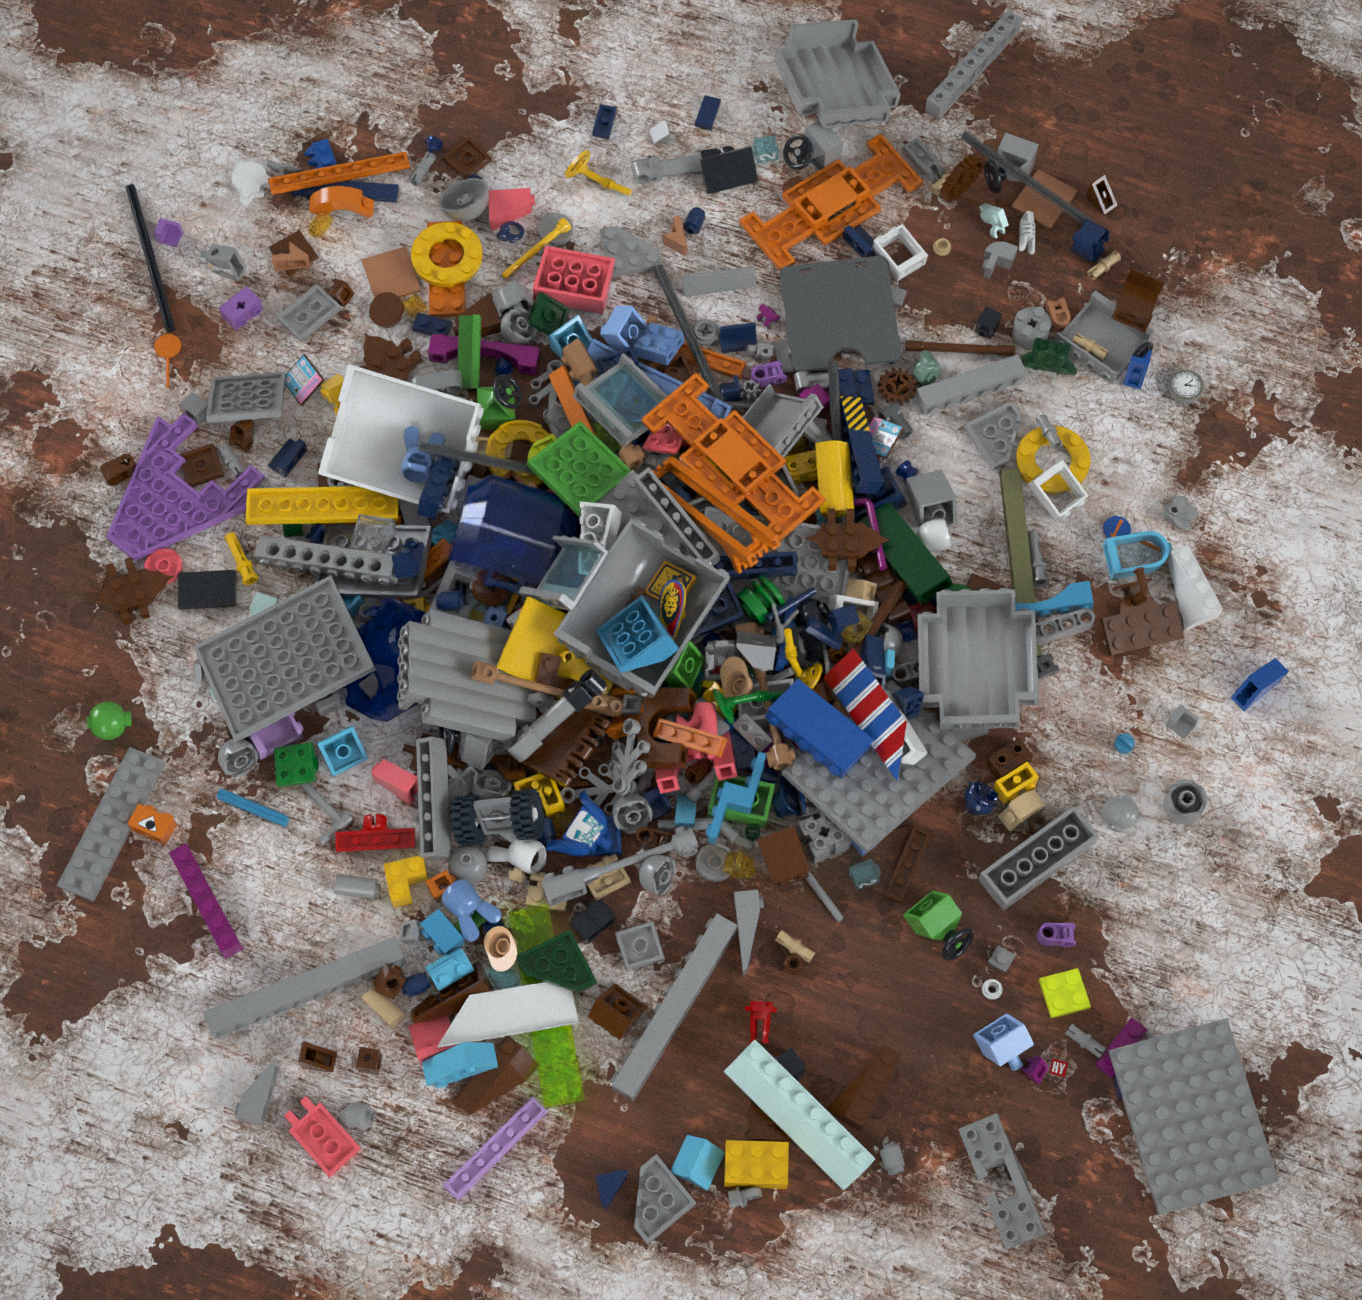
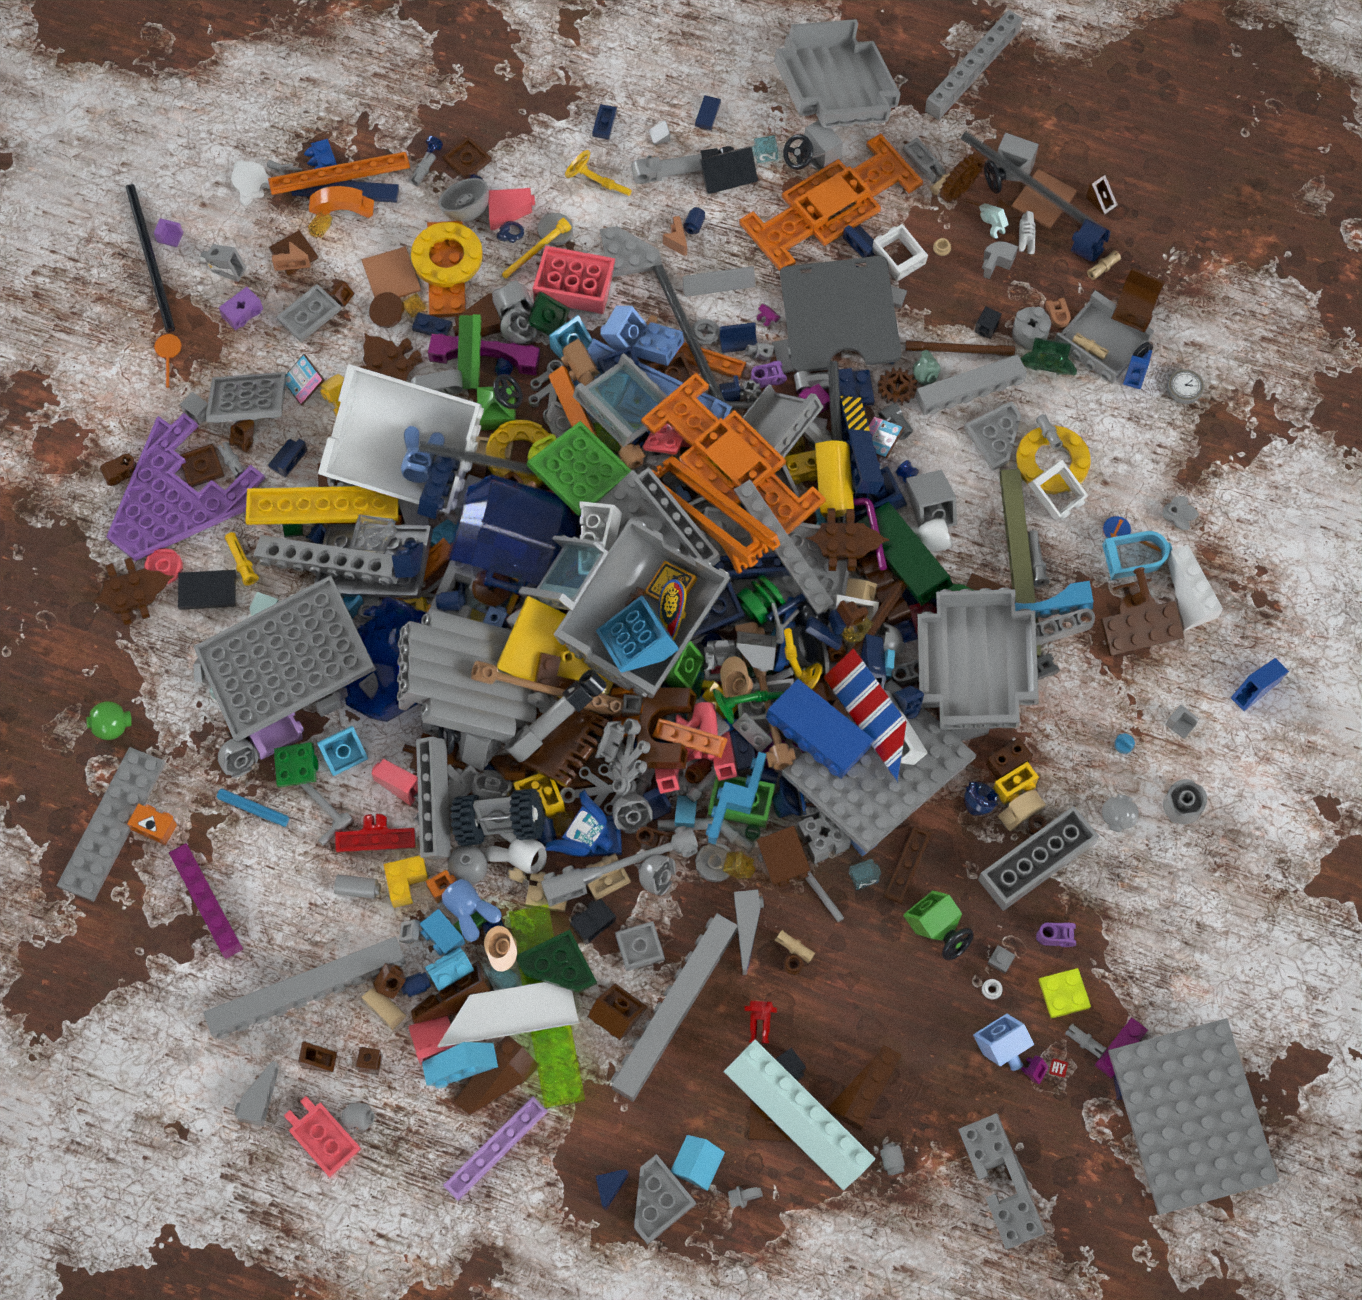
(612, 734): none -> light grey hinge
(756, 1164): yellow brick -> none
(787, 551): none -> light grey plate
(851, 614): none -> reddish brown panel

